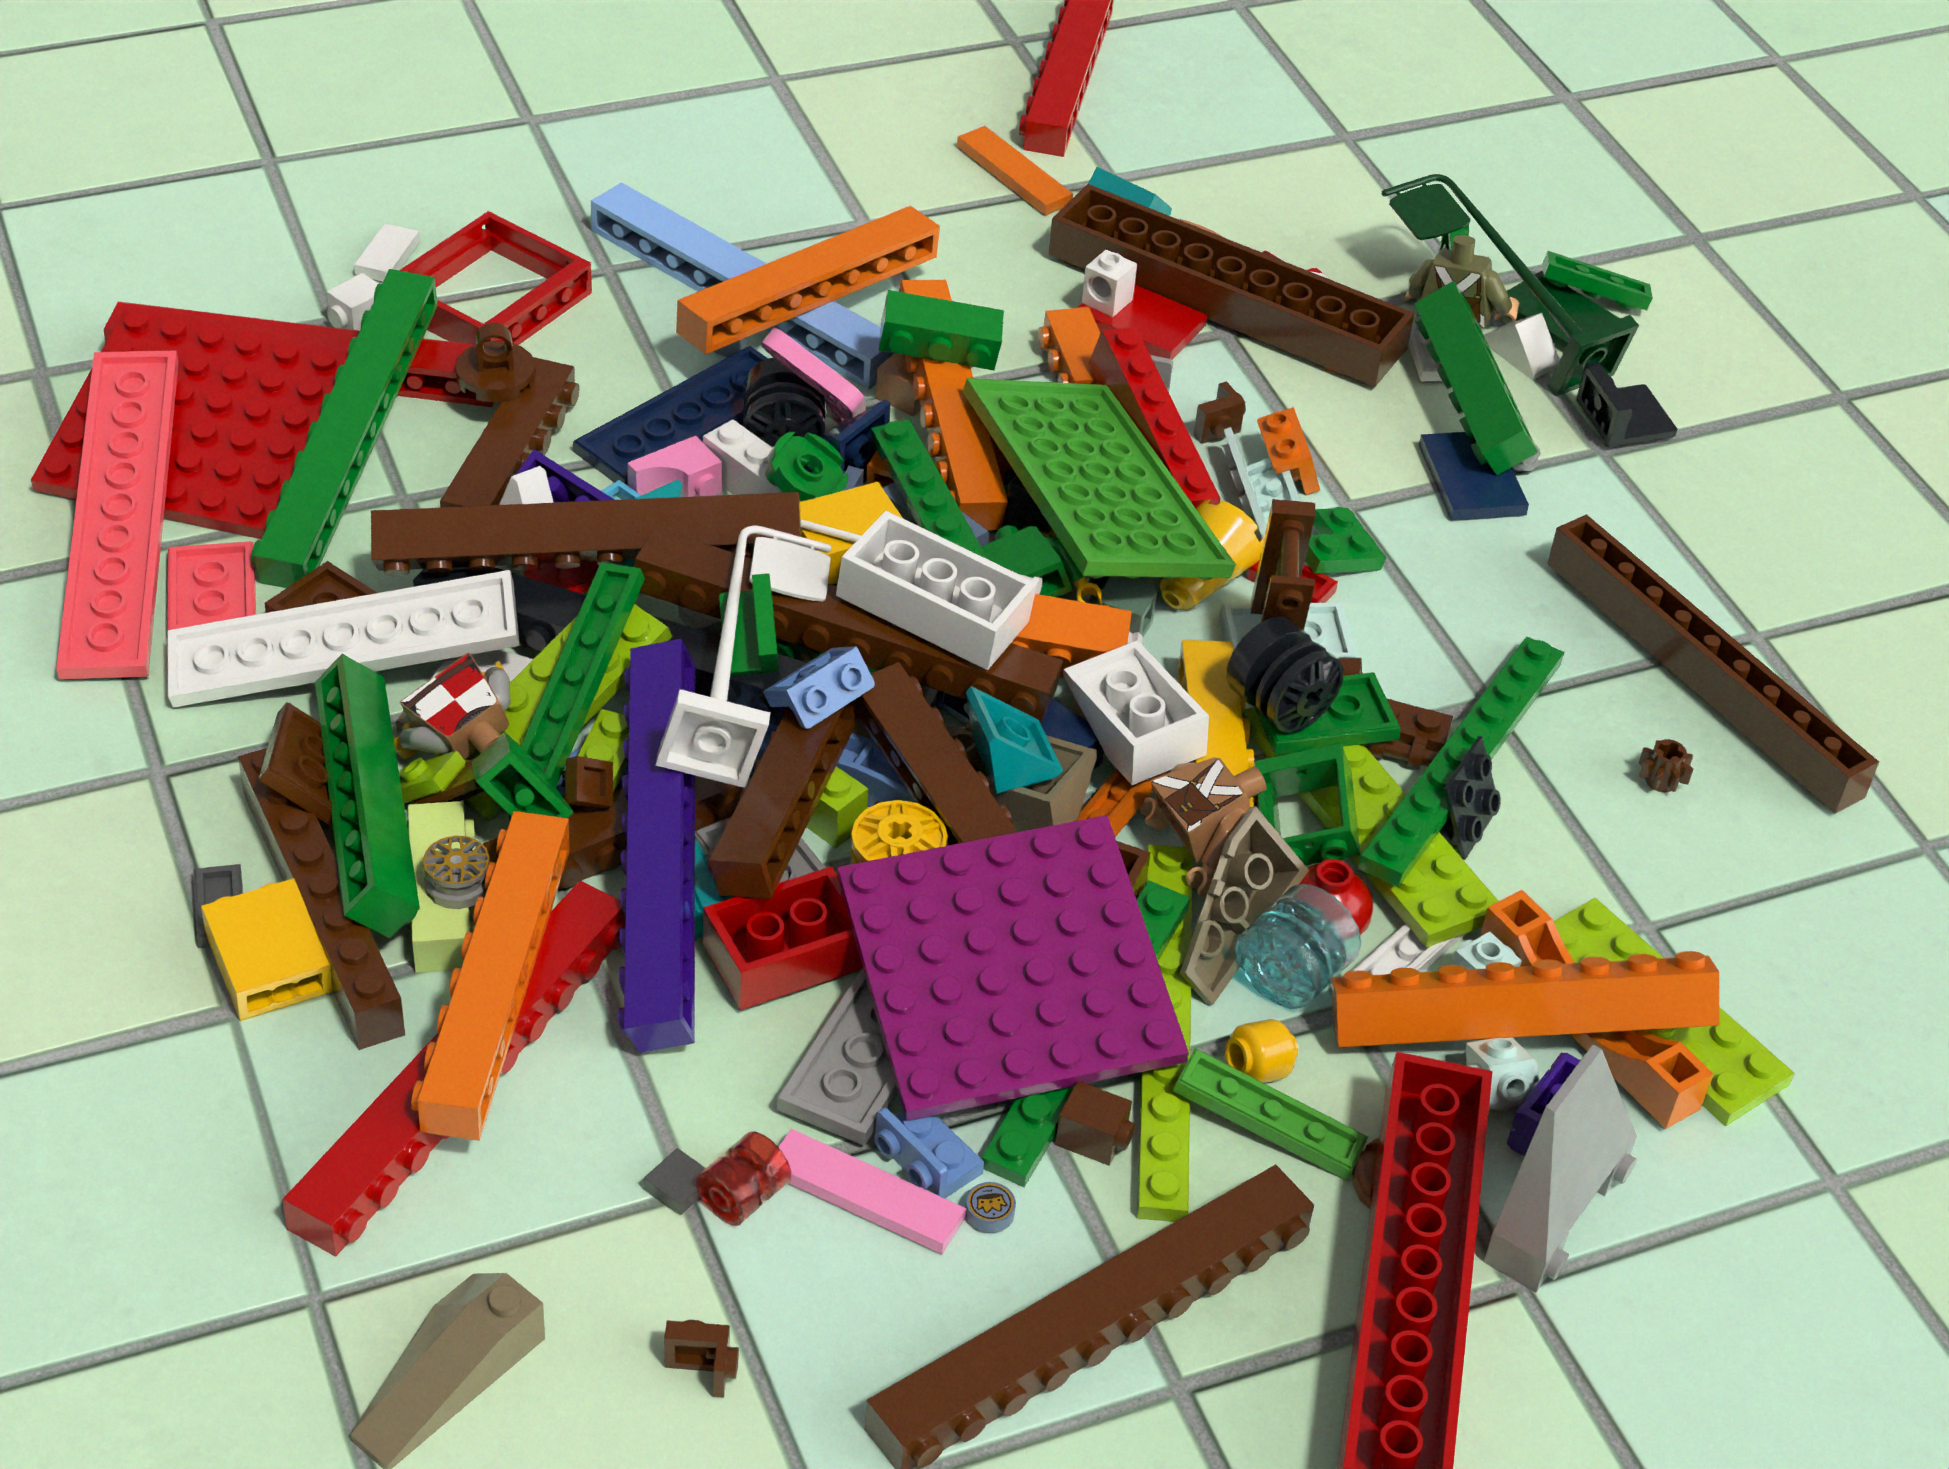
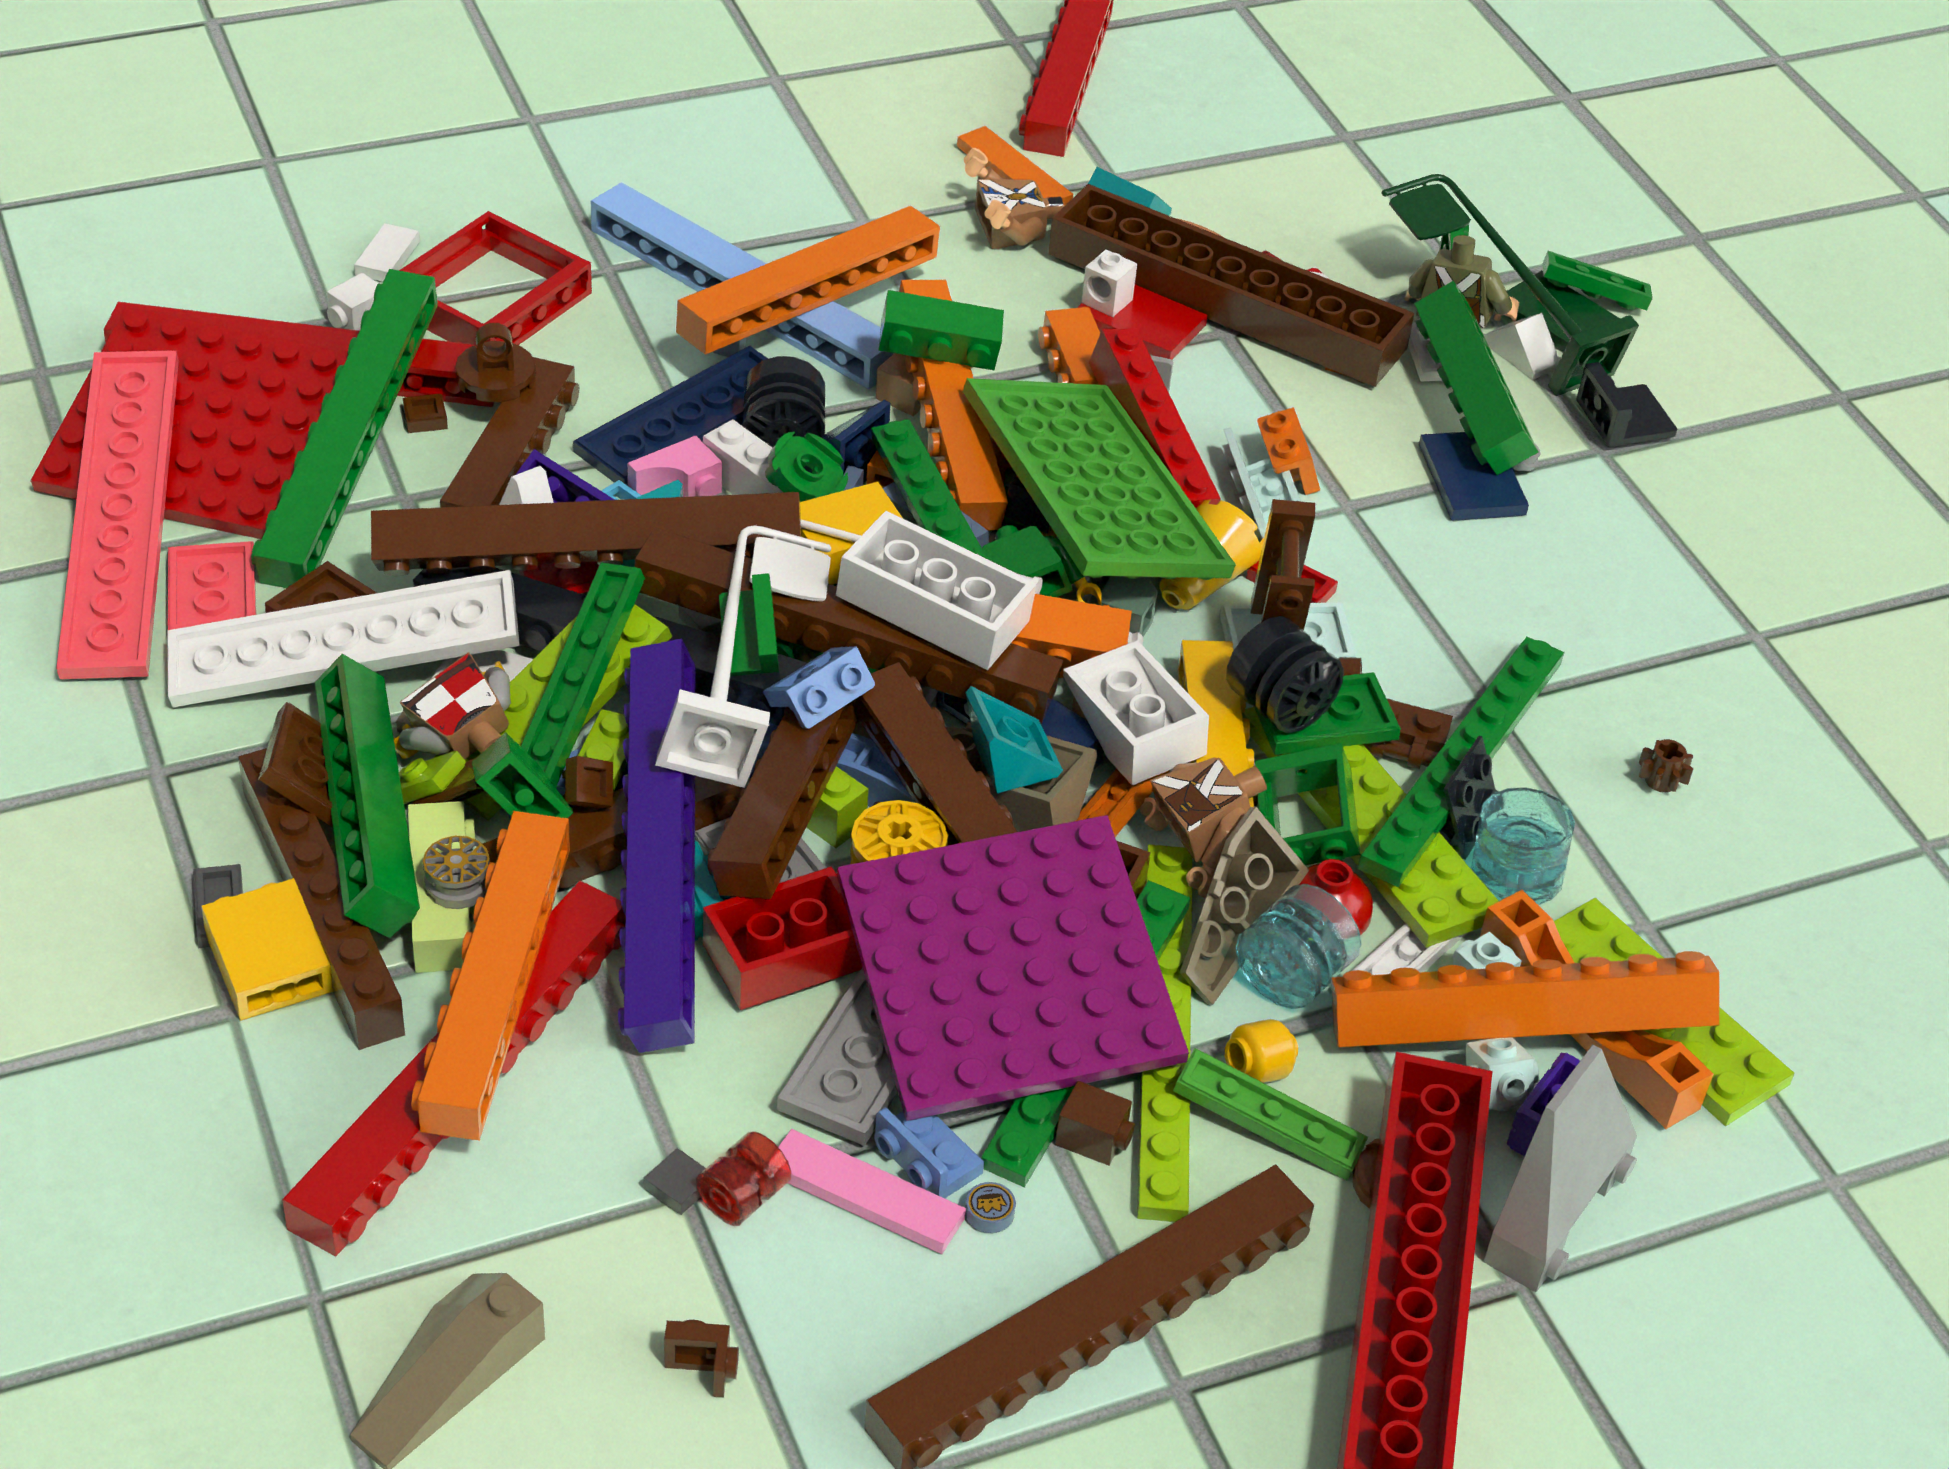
(425, 413): none -> reddish brown tile
(841, 397): bright pink beam -> none
(1009, 208): none -> torso
(1219, 414): reddish brown bracket -> none
(1341, 544): green plate -> none
(1523, 843): none -> clear light blue wheel
(1713, 664): reddish brown brick -> none

